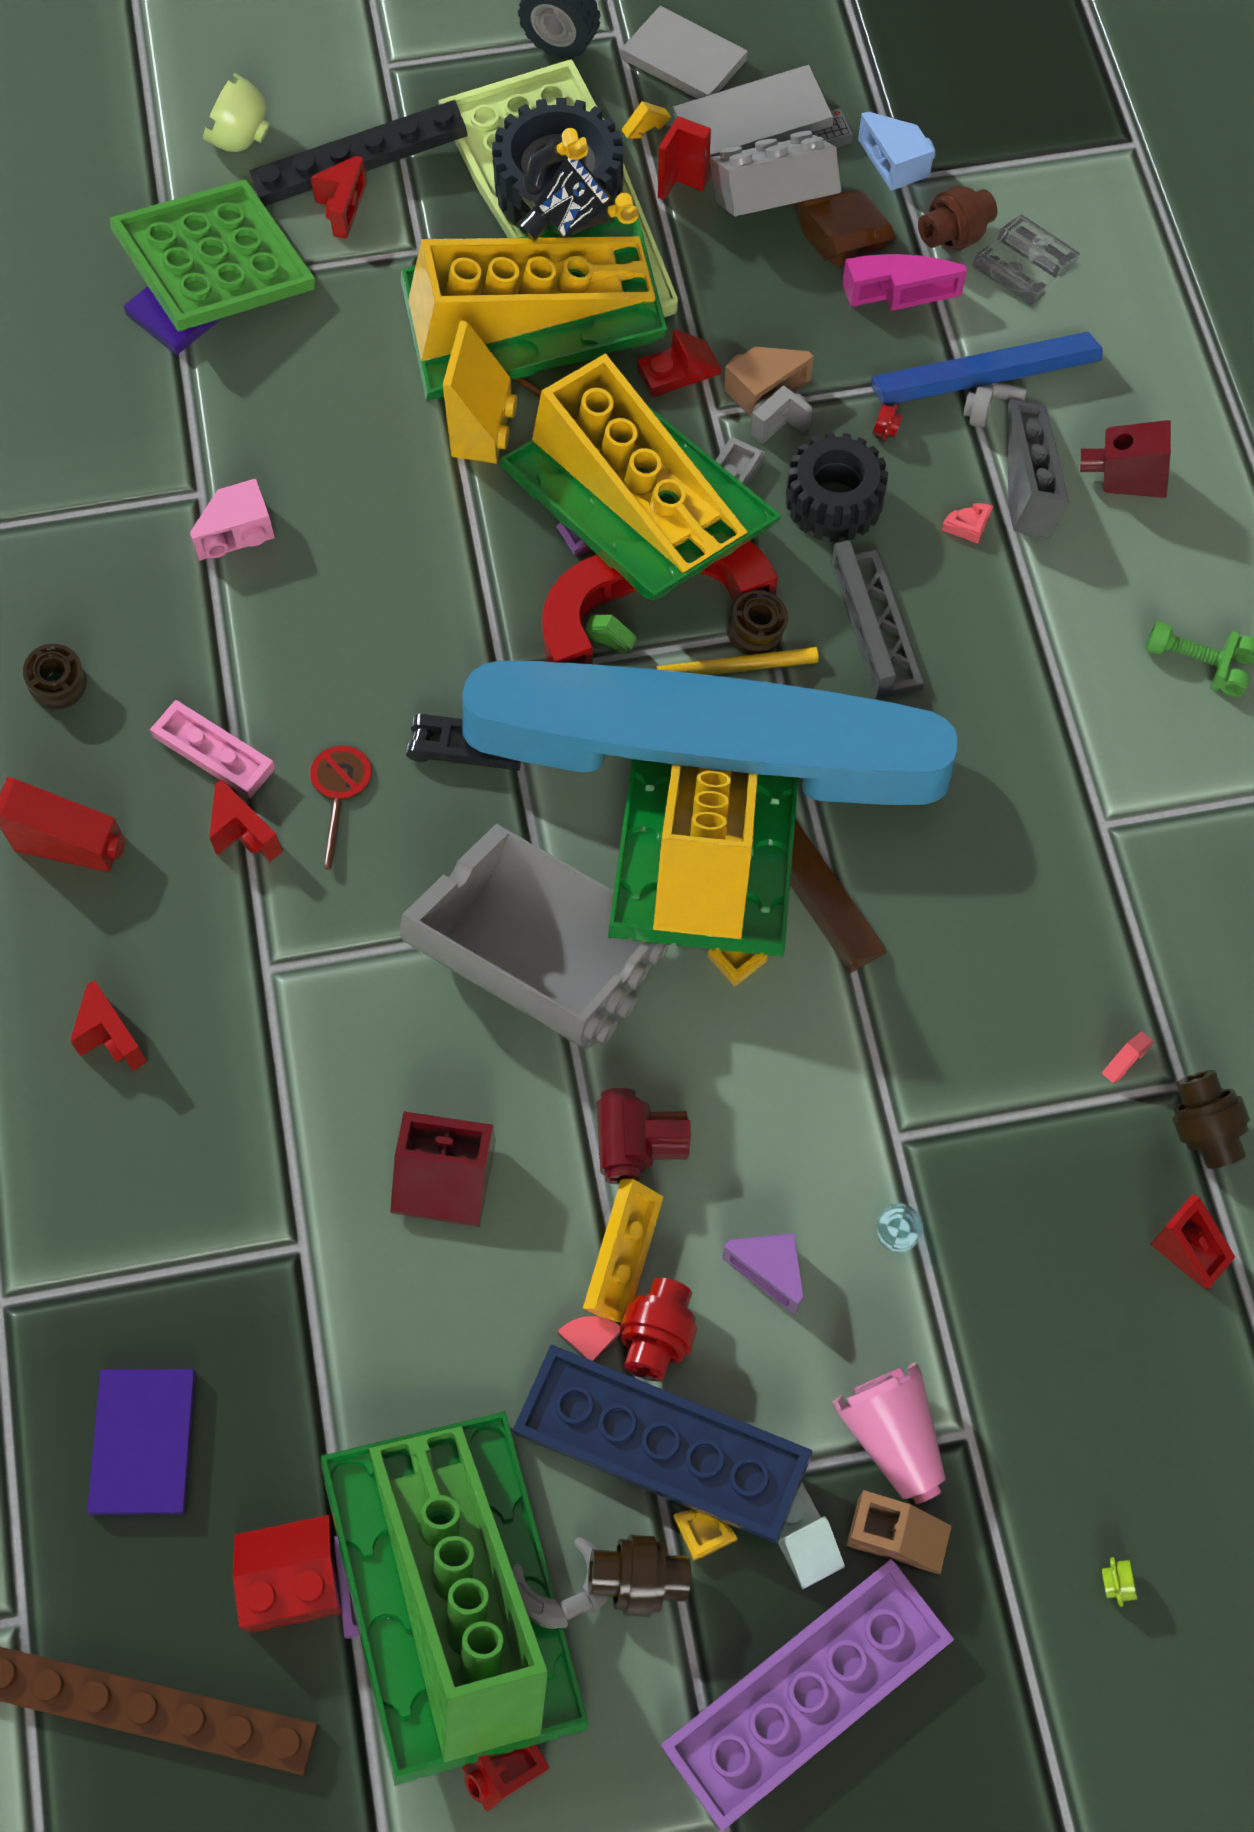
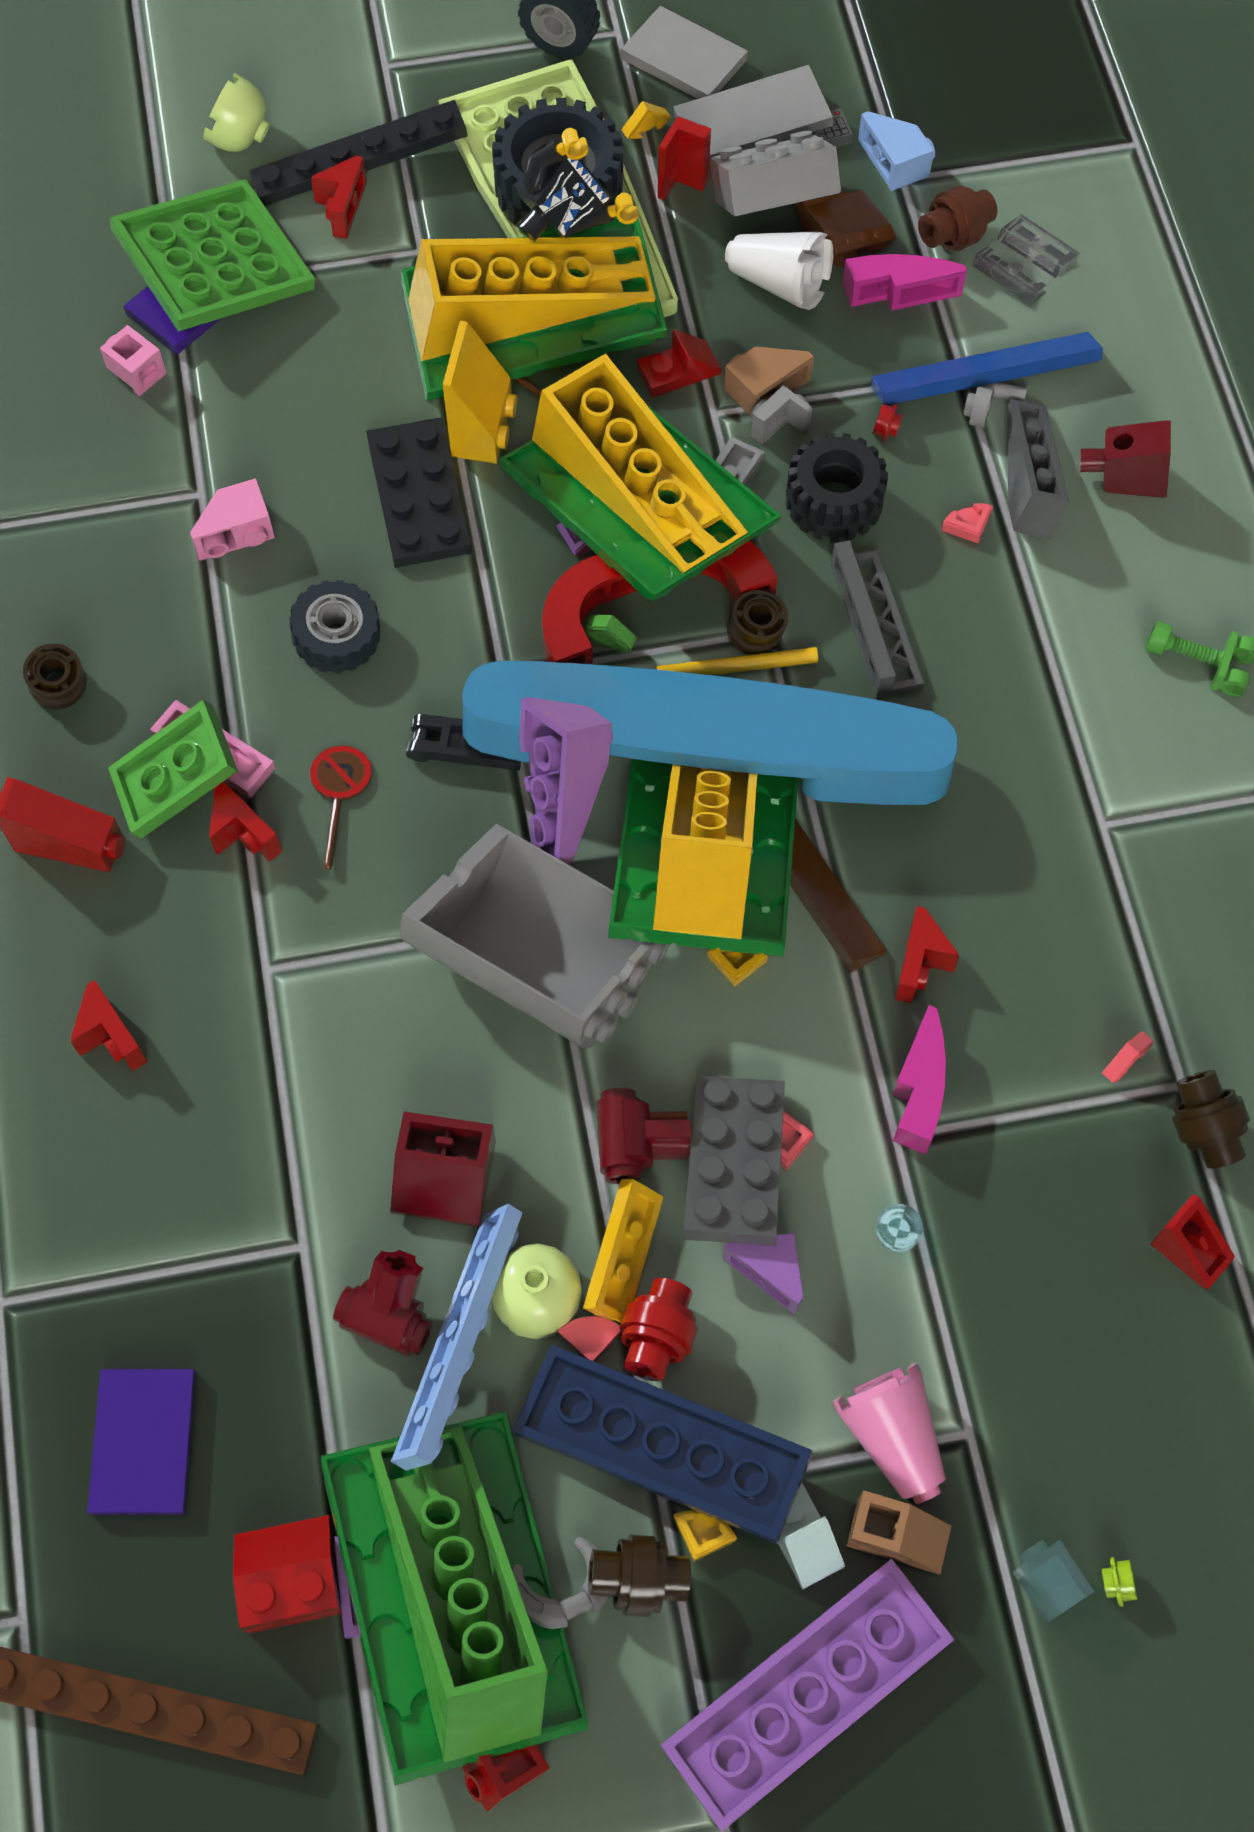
(133, 359): none -> bright pink brick
(172, 769): none -> bright green plate
(330, 605): none -> black wheel
(386, 1305): none -> dark red piece
(418, 492): none -> black plate
(453, 1349): none -> light blue plate
(537, 1291): none -> yellowish green cylinder
(567, 764): none -> medium lavender wedge
(735, 1161): none -> dark grey plate
(784, 264): none -> white cone
(794, 1140): none -> coral tile
(922, 1085): none -> dark pink slope
(925, 949): none -> red slope
(1051, 1579): none -> clear light blue brick

